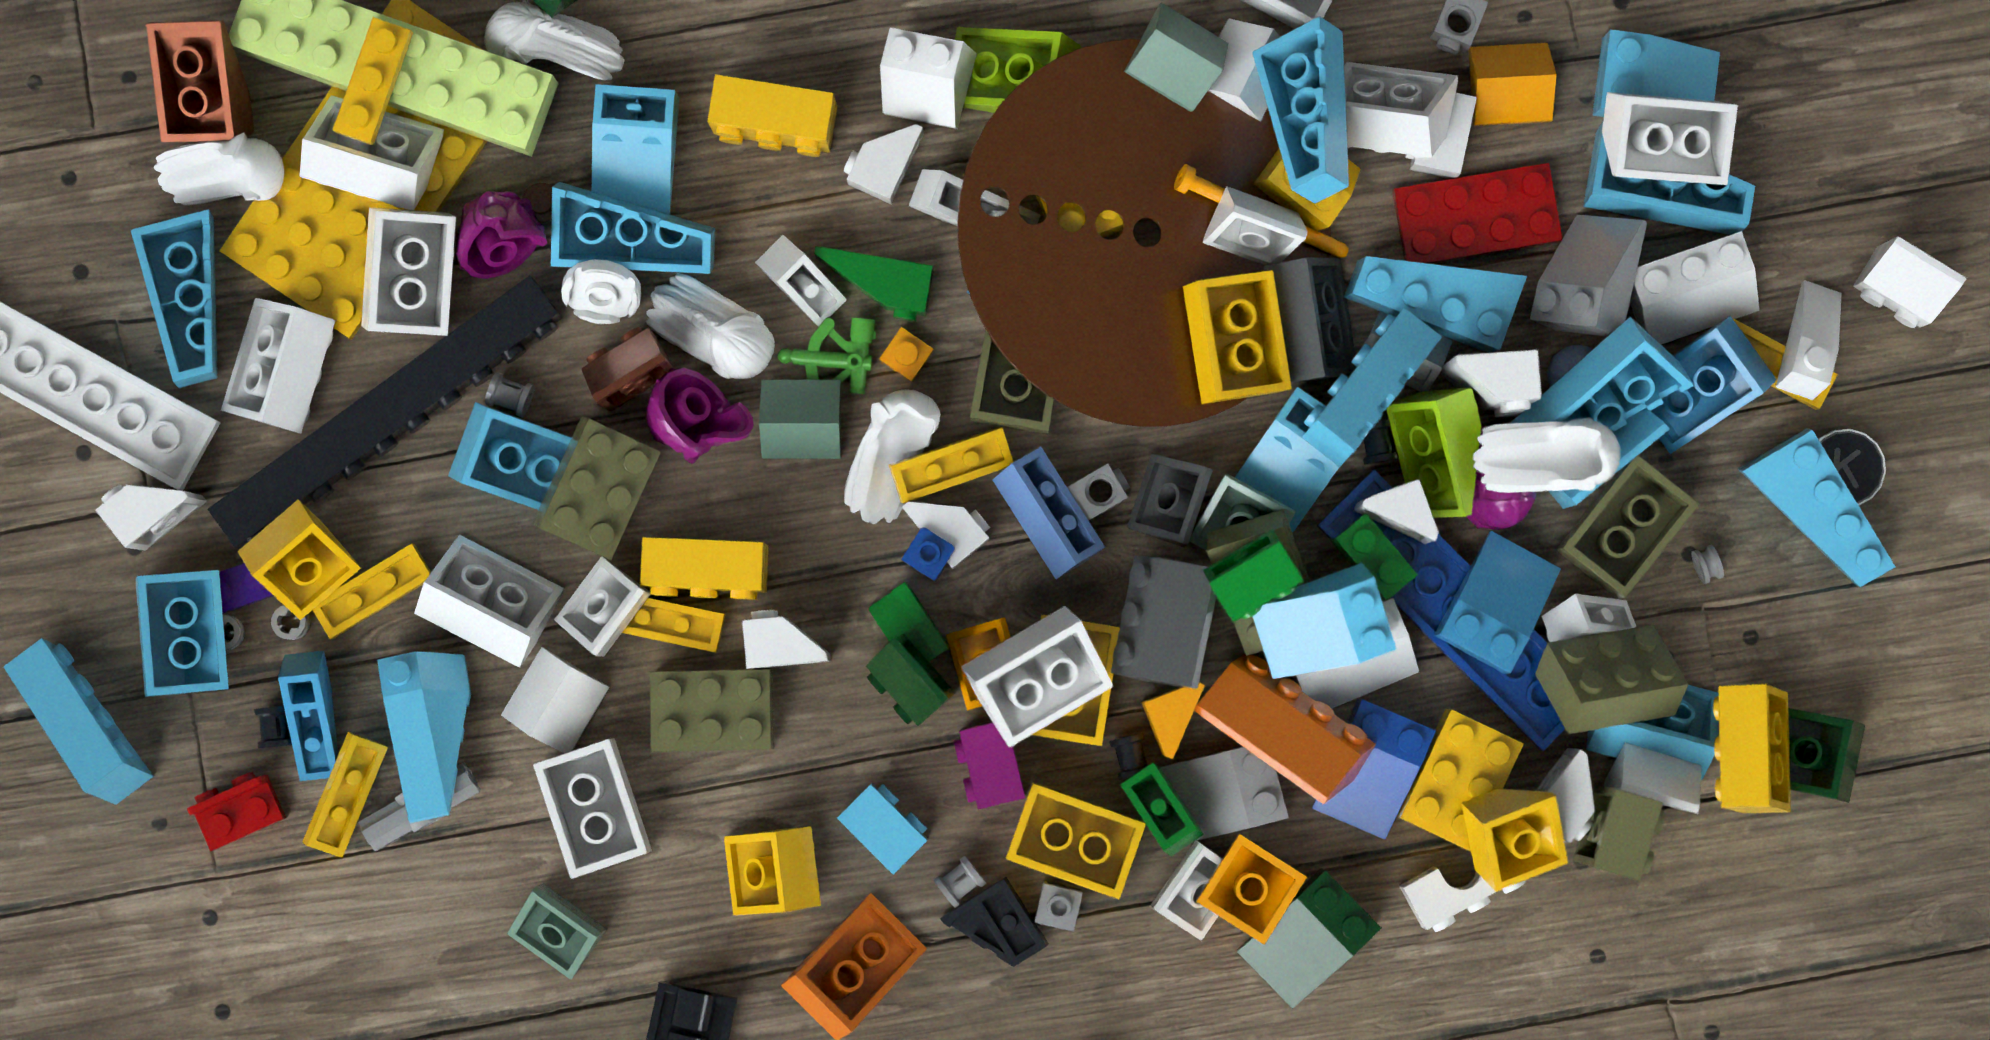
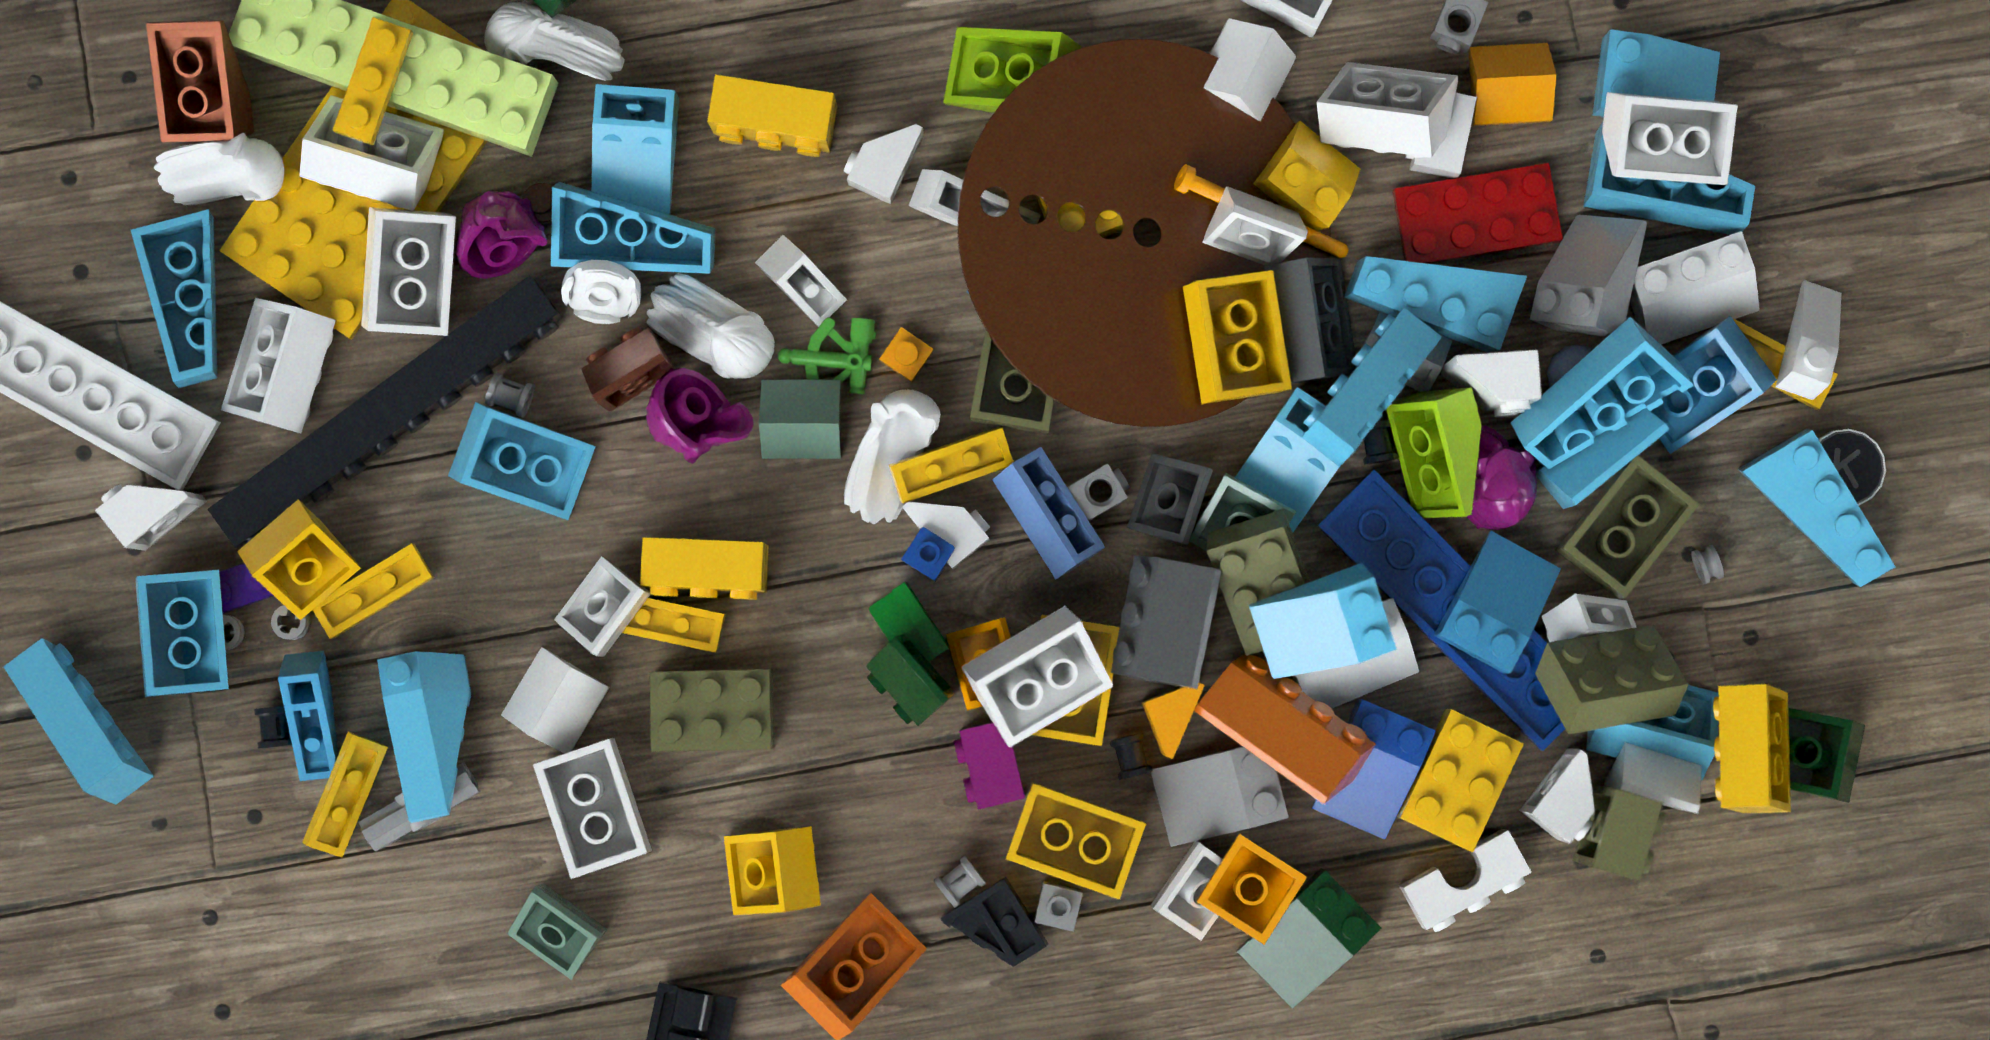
(237, 811): red bracket -> none
(488, 600): white slope -> none
(596, 488): olive brick -> none
(778, 642): white slope -> none
(884, 827): medium azure brick -> none
(889, 282): green slope -> none
(925, 77): white slope -> none
(1162, 809): green brick -> none
(1177, 58): slope -> none
(1253, 576): green brick -> none
(1308, 106): medium azure wedge -> none
(1368, 545): green brick -> none
(1402, 510): white slope -> none
(1514, 835): yellow slope -> none
(1547, 456): white hair -> none
(1908, 282): white slope -> none

